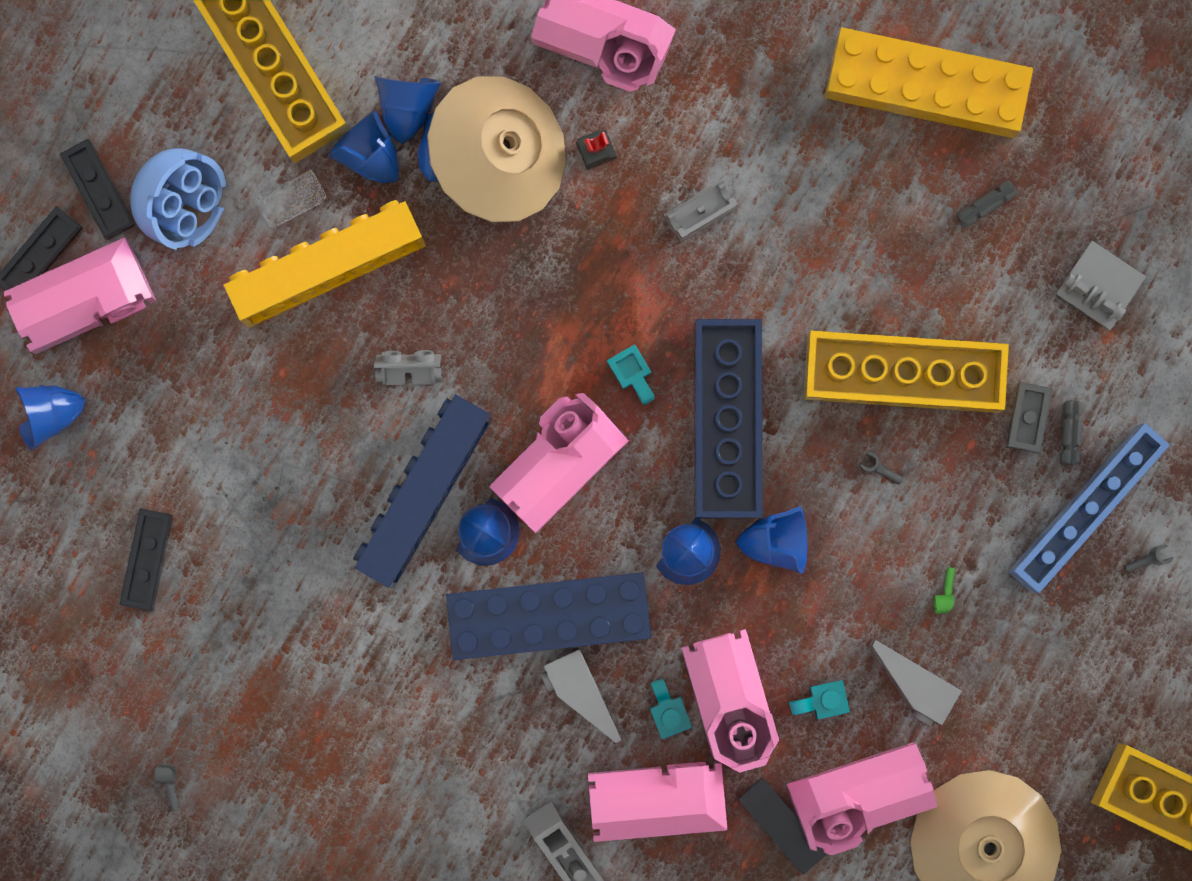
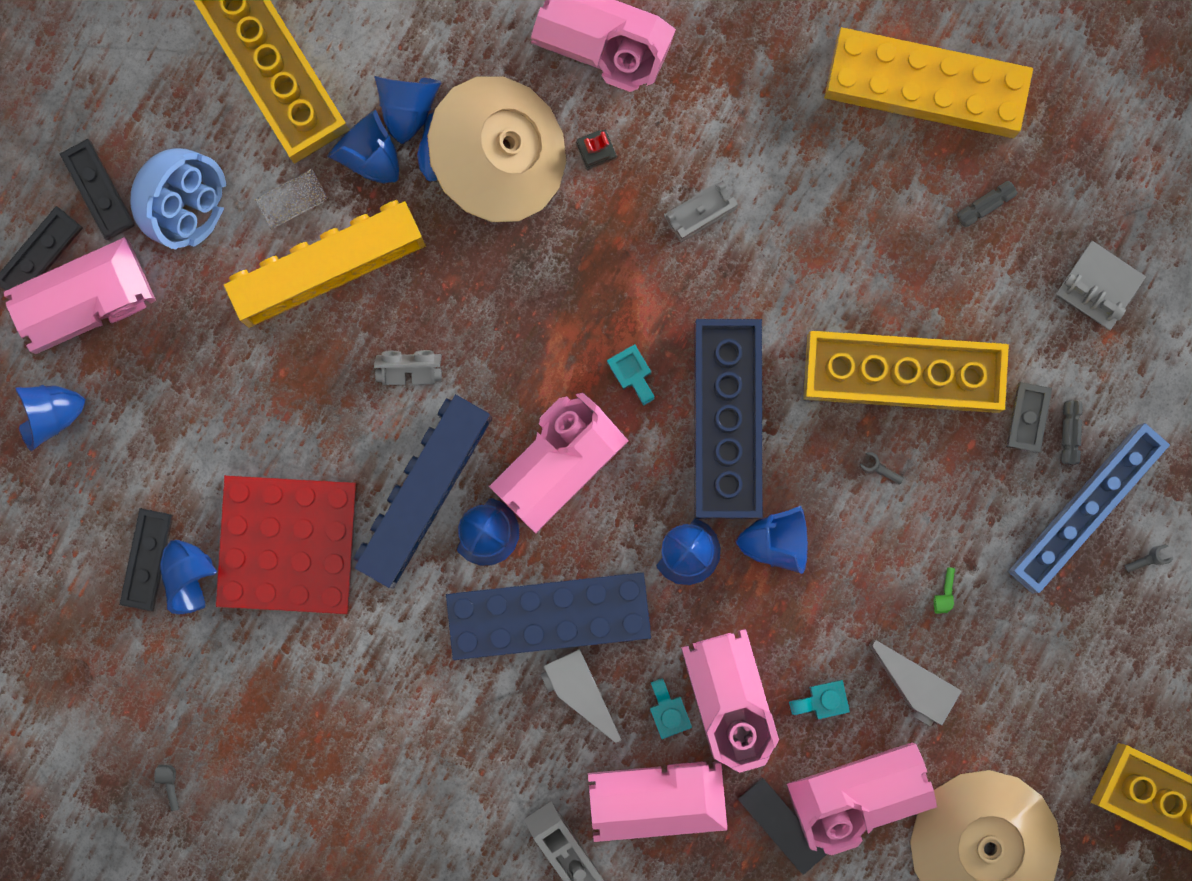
(180, 571): none -> blue helmet
(286, 544): none -> red plate

